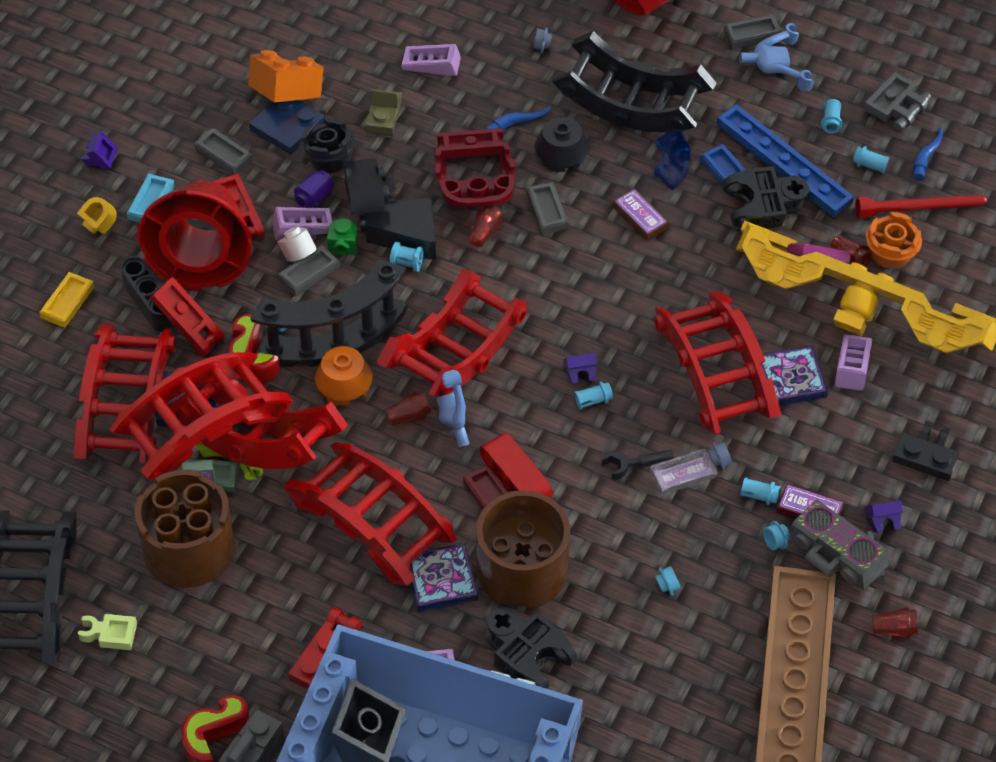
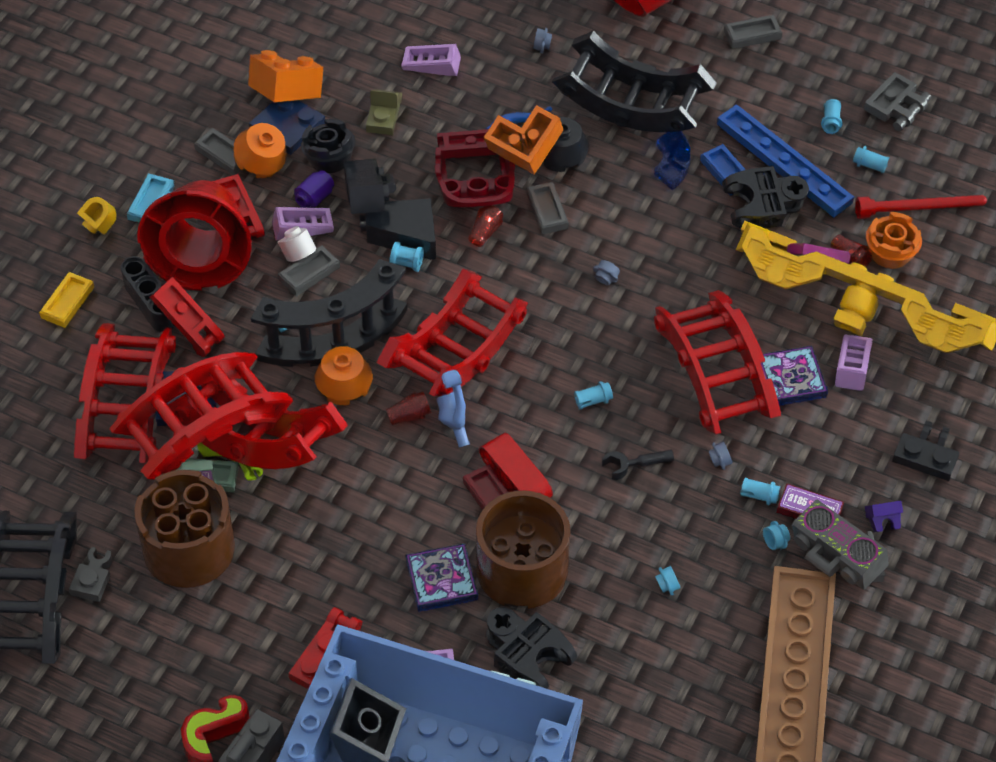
(92, 578): none -> dark grey plate
(100, 151): dark purple tile -> none
(113, 632): yellowish green plate -> none
(247, 339): red animal -> none
(260, 150): none -> orange cone
(313, 499): red fence -> none
(342, 237): green plate -> none
(528, 144): none -> orange brick
(584, 363): dark purple tile -> none
(606, 272): none -> sand blue plate
(640, 214): tile -> none
(683, 471): clear tile -> none
(776, 59): medium blue piece -> none
(896, 623): clear red cone -> none
(921, 158): blue animal -> none

